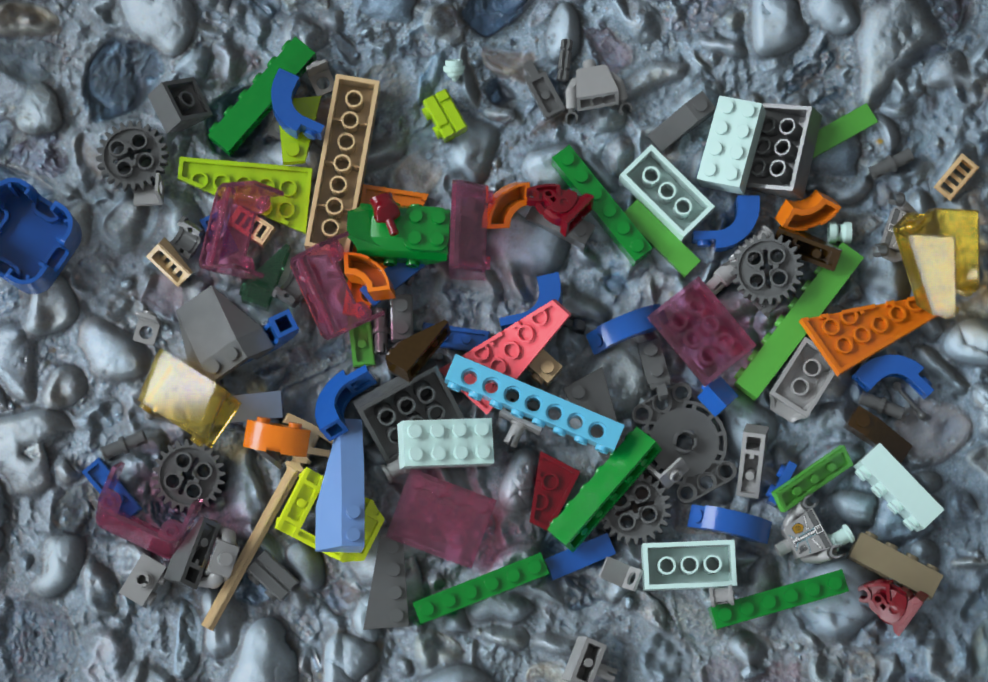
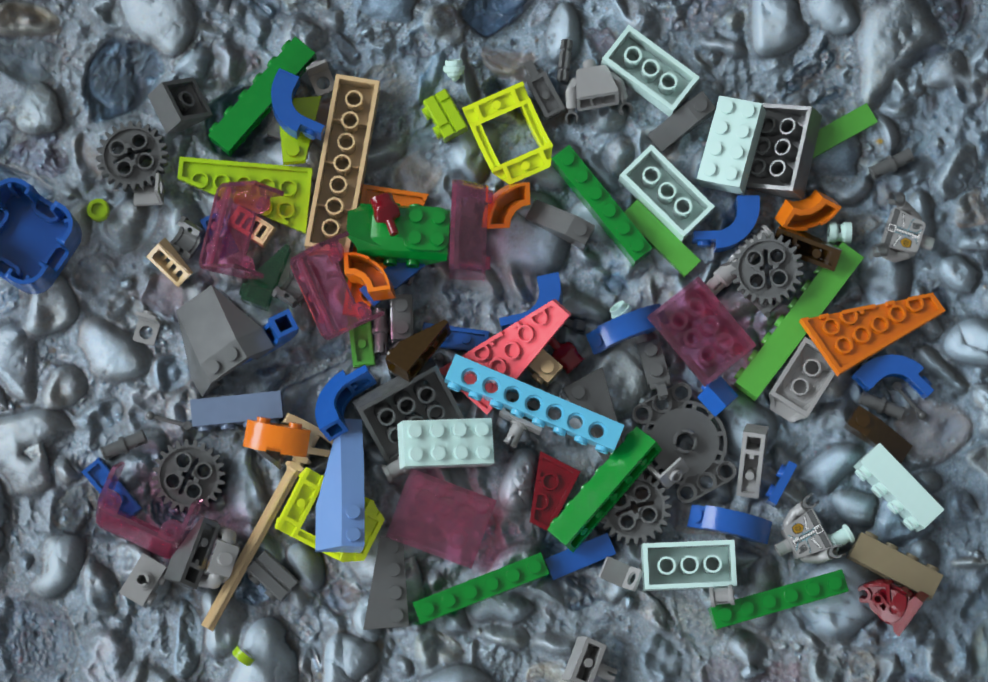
(98, 210): none -> lime tile
(187, 399): clear yellow windscreen -> none
(243, 656): none -> lime tile
(499, 104): none -> neon yellow wedge
(560, 206): dark red piece -> none
(565, 354): none -> dark red piece
(619, 309): none -> light aqua plate
(650, 71): none -> light aqua brick
(812, 478): bright green tile -> none
(940, 257): clear yellow windscreen -> none
(967, 162): tan slope -> none

